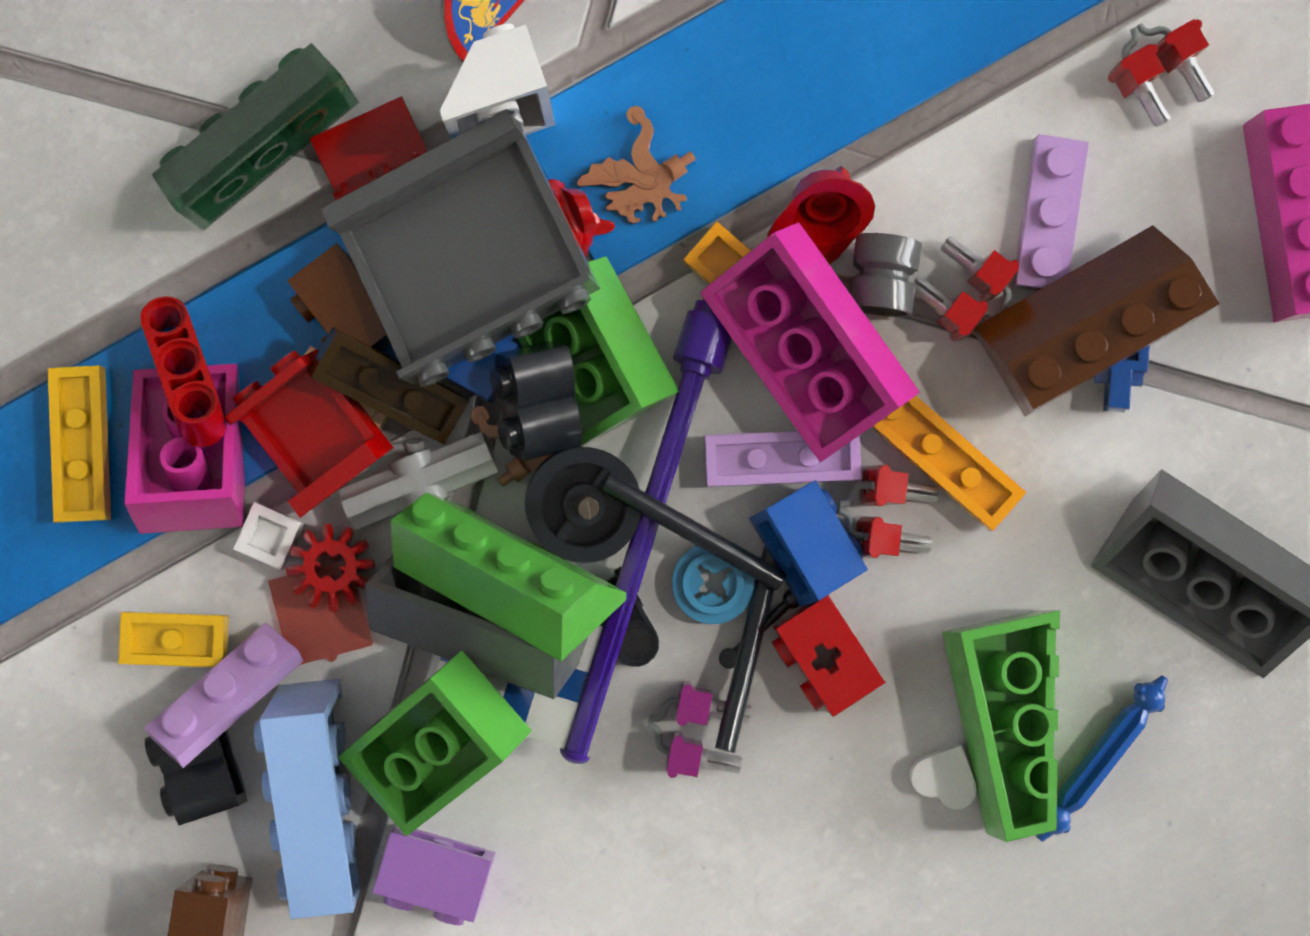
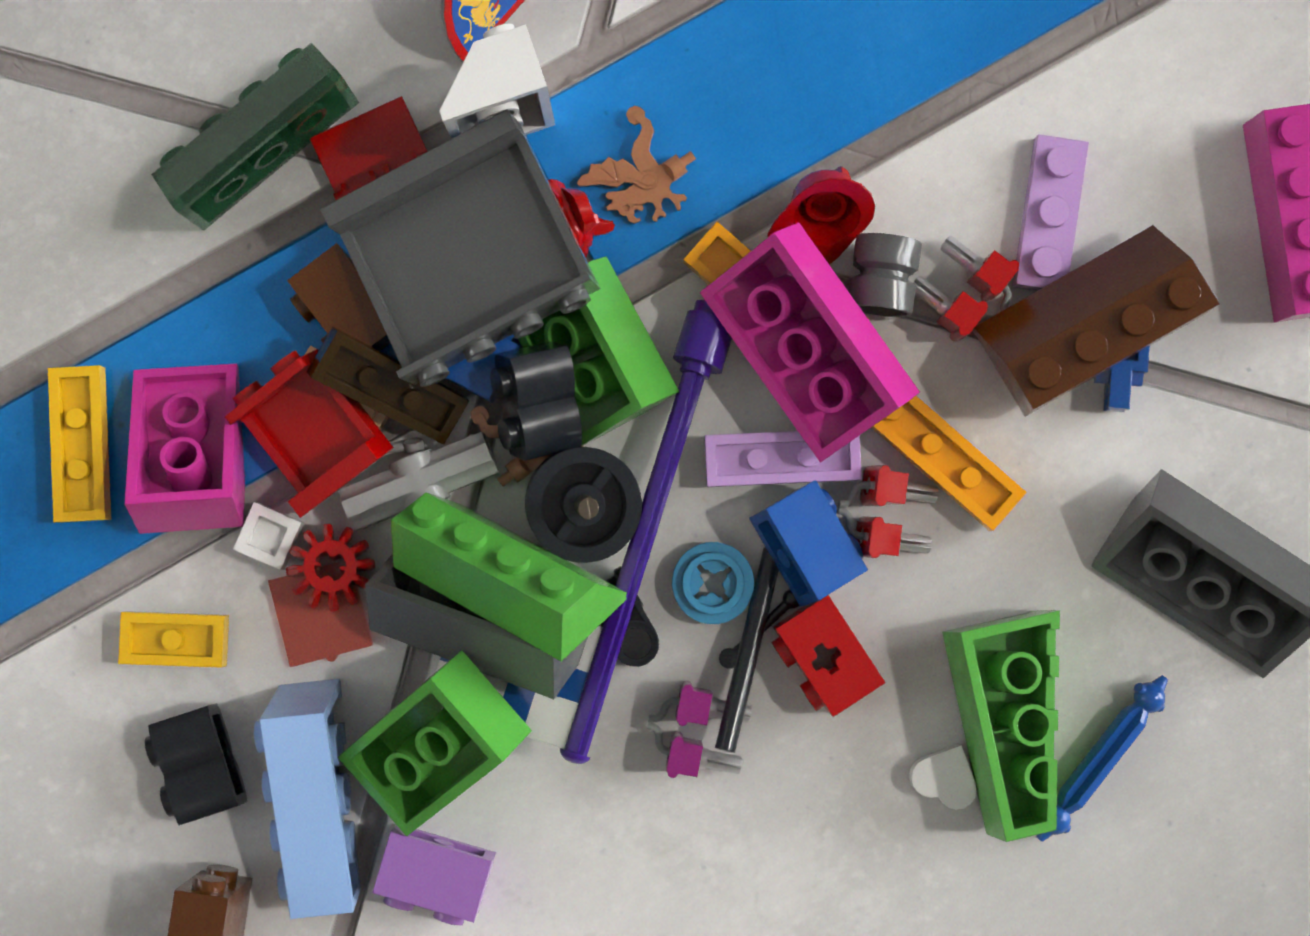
(179, 351): red beam -> none
(224, 695): lavender plate -> none
(692, 531): black bar -> none
(1142, 67): red piece -> none

